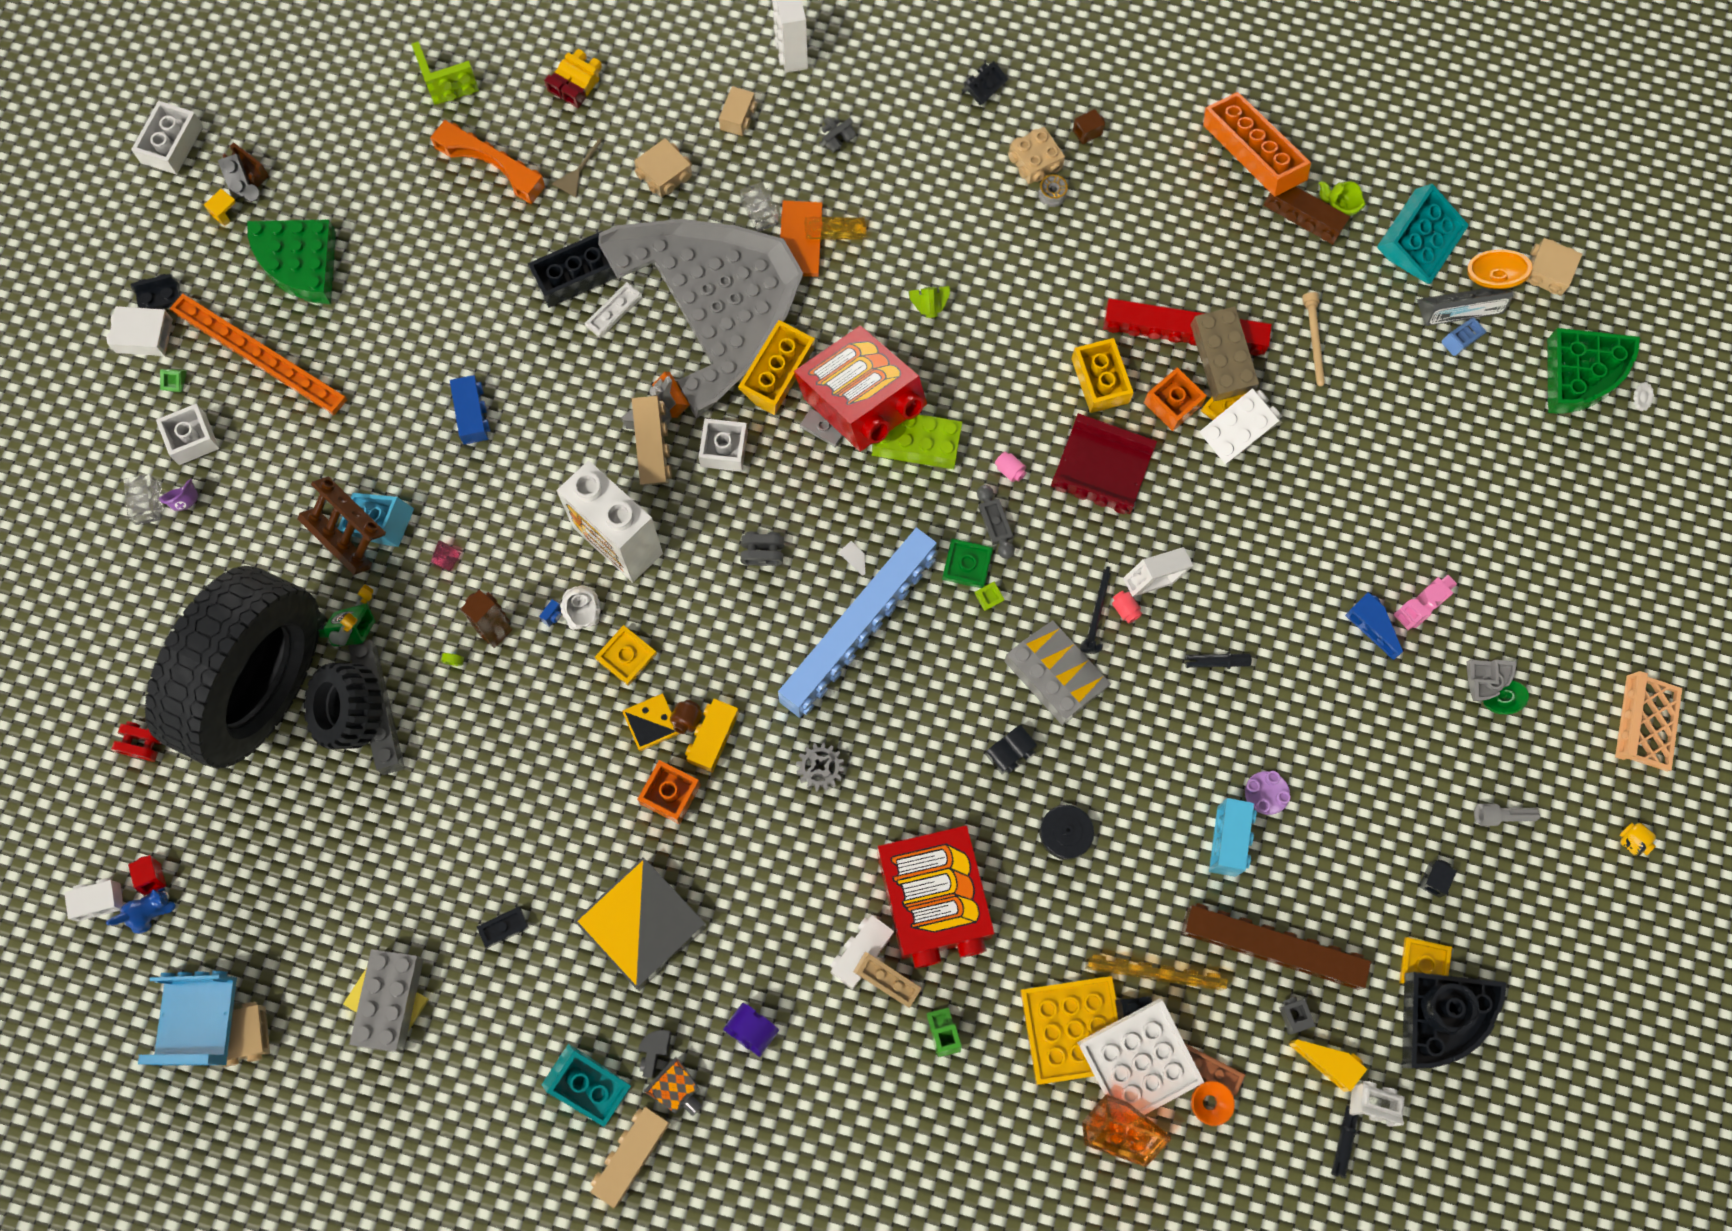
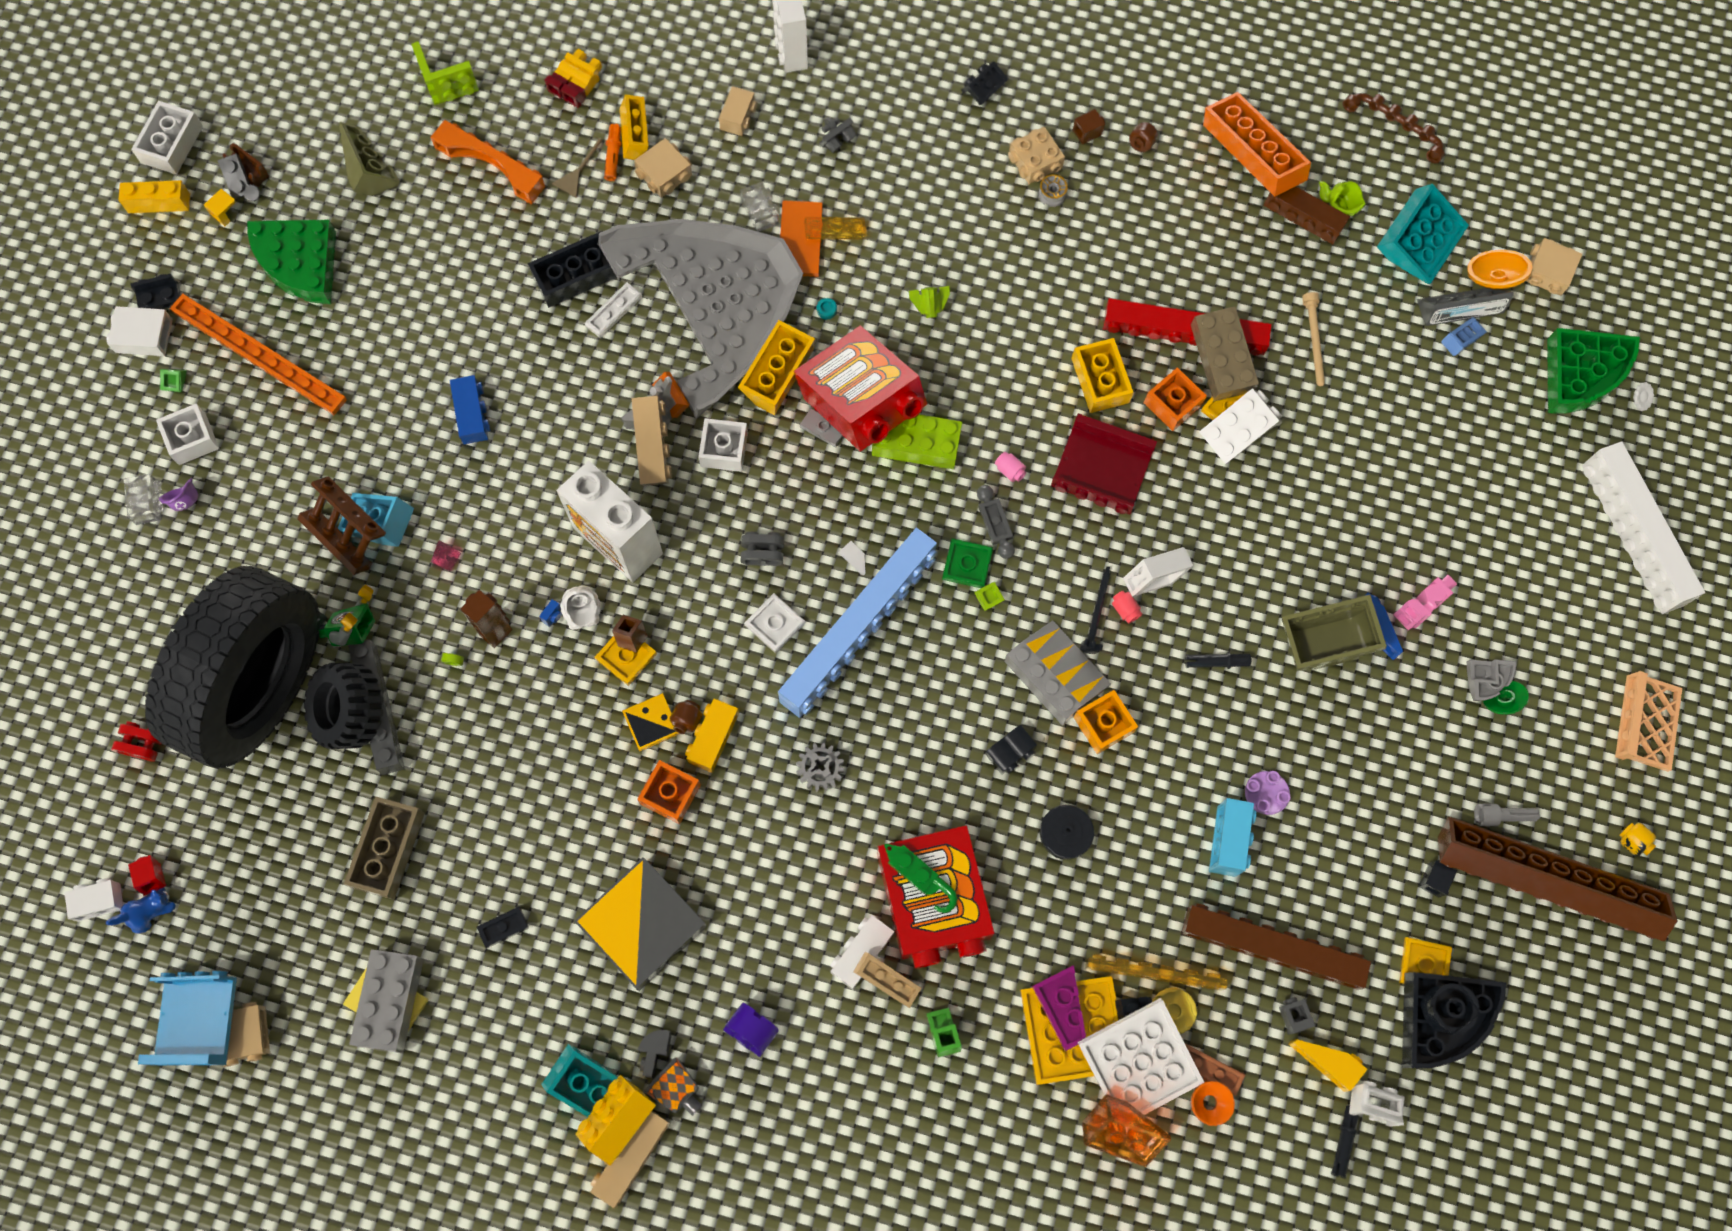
(154, 196): none -> yellow brick
(363, 164): none -> olive wedge
(384, 848): none -> dark tan brick
(613, 144): none -> orange axle
(614, 1119): none -> yellow brick
(629, 633): none -> reddish brown brick
(633, 126): none -> yellow brick
(774, 623): none -> white tile
(826, 308): none -> teal tile
(920, 875): none -> green plate
(1062, 1007): none -> magenta wing
(1105, 722): none -> light orange brick
(1143, 137): none -> reddish brown head
(1180, 1007): none -> light yellow tile
(1334, 633): none -> olive container
(1408, 123): none -> reddish brown bar
(1556, 879): none -> reddish brown brick
(1642, 528): none -> white brick

